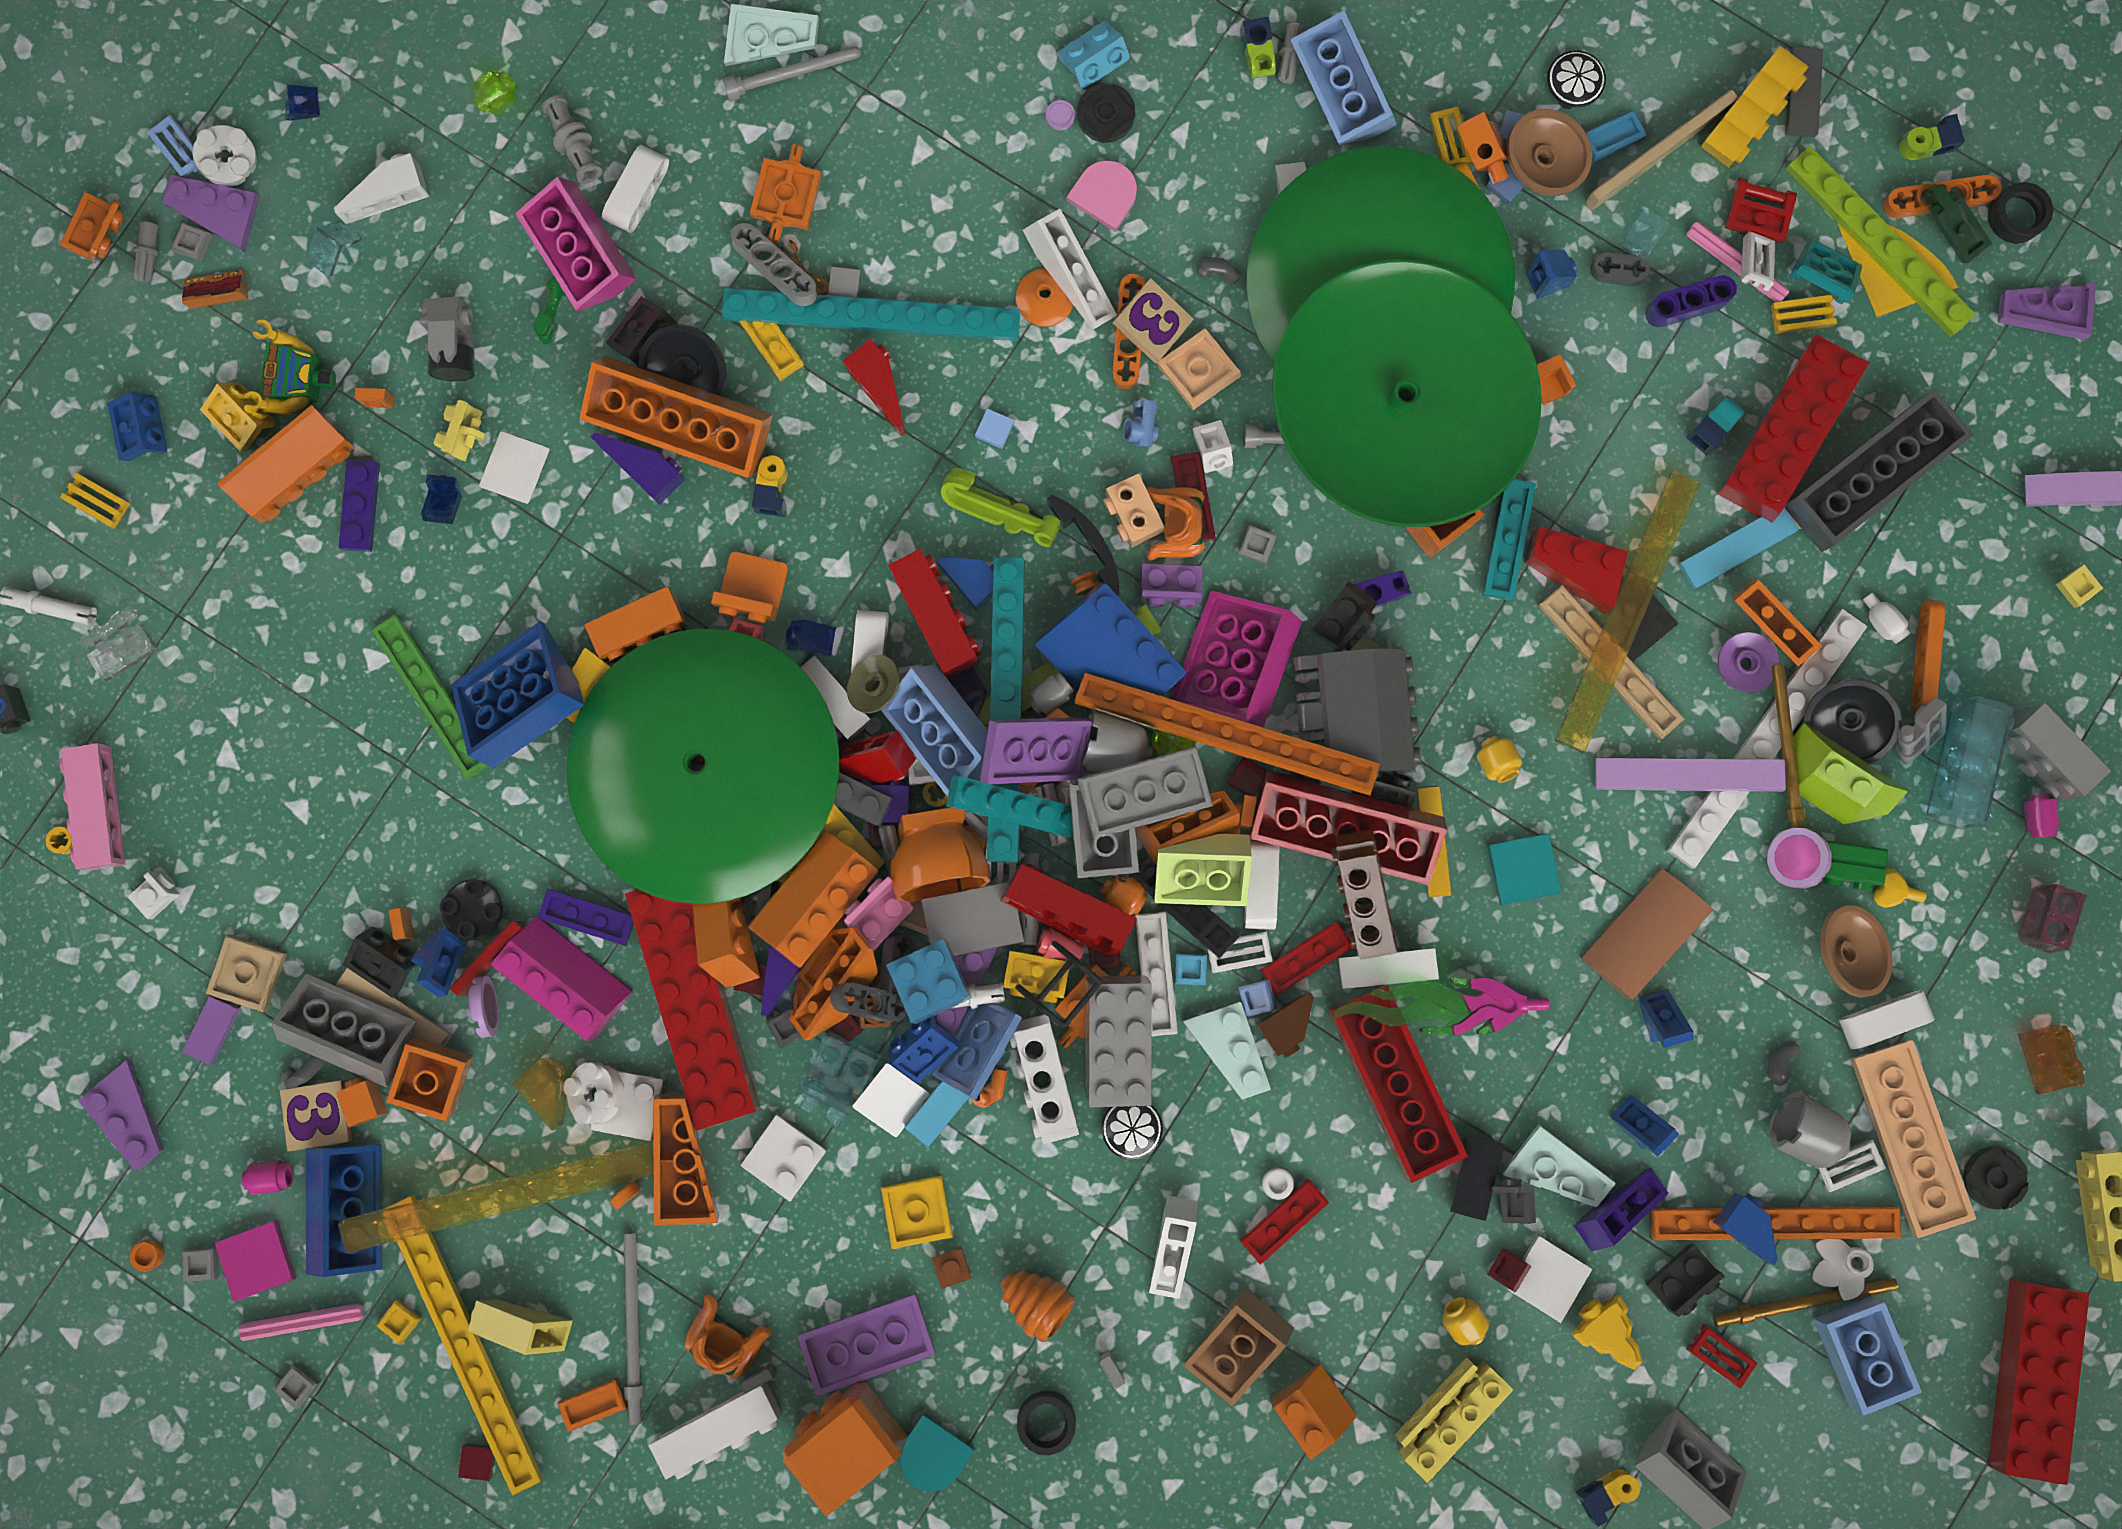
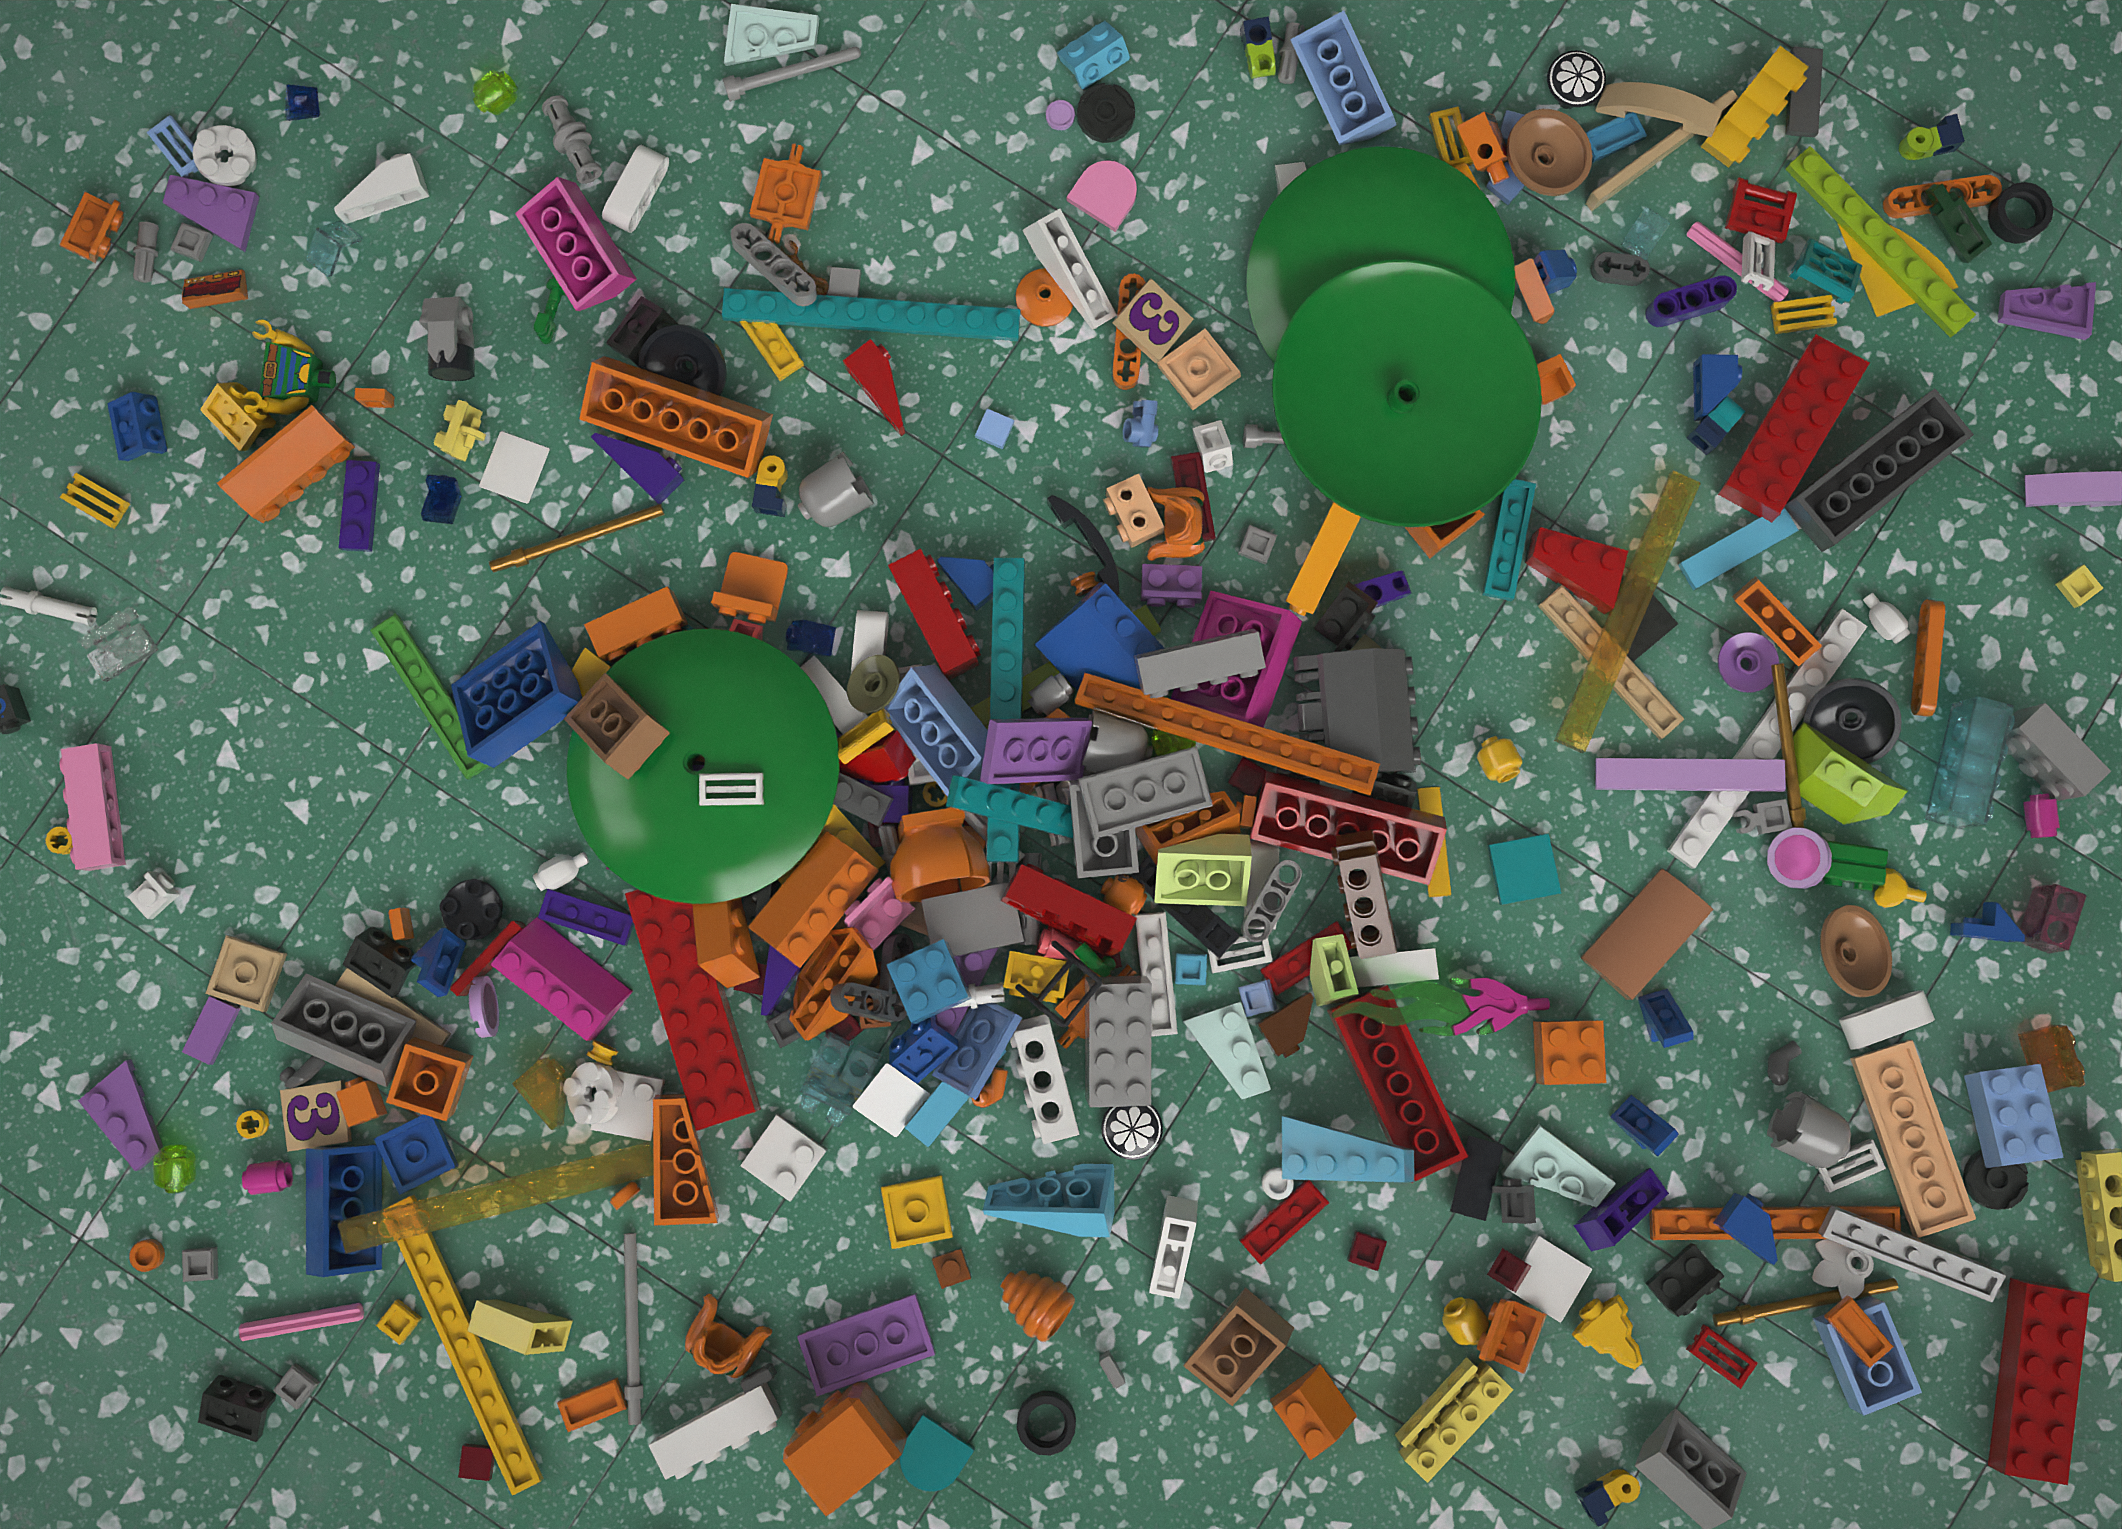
(174, 1168): none -> clear neon green head
(235, 1407): none -> pearl dark grey bracket
(246, 1132): none -> yellow bush
(255, 1260): dark pink tile -> none
(416, 1153): none -> blue plate
(521, 556): none -> pearl gold bar
(559, 871): none -> white plant
(602, 1052): none -> yellow bush
(616, 726): none -> medium nougat slope
(759, 789): none -> white tile
(833, 493): none -> light grey cylinder
(864, 735): none -> yellow tile
(961, 495): lime piece -> none
(970, 689): clear blue slope -> none
(1065, 1202): none -> medium azure wedge
(1100, 966): none -> green arm
(1200, 662): none -> light grey brick
(1218, 266): dark grey arm -> none
(1282, 890): none -> light grey beam
(1322, 560): none -> light orange slope
(1331, 971): none -> yellowish green slope
(1332, 1154): none -> medium azure wedge
(1366, 1250): none -> dark red tile
(1511, 1334): none -> orange bracket
(1534, 291): none -> orange slope
(1569, 1052): none -> orange brick
(1660, 102): none -> tan slope
(1713, 380): none -> blue slope
(1767, 816): none -> light grey plate
(1858, 1331): none -> orange tile
(1911, 1253): none -> light grey plate
(1927, 731): light grey plate -> none
(1993, 926): none -> blue slope
(2013, 1116): none -> light blue brick

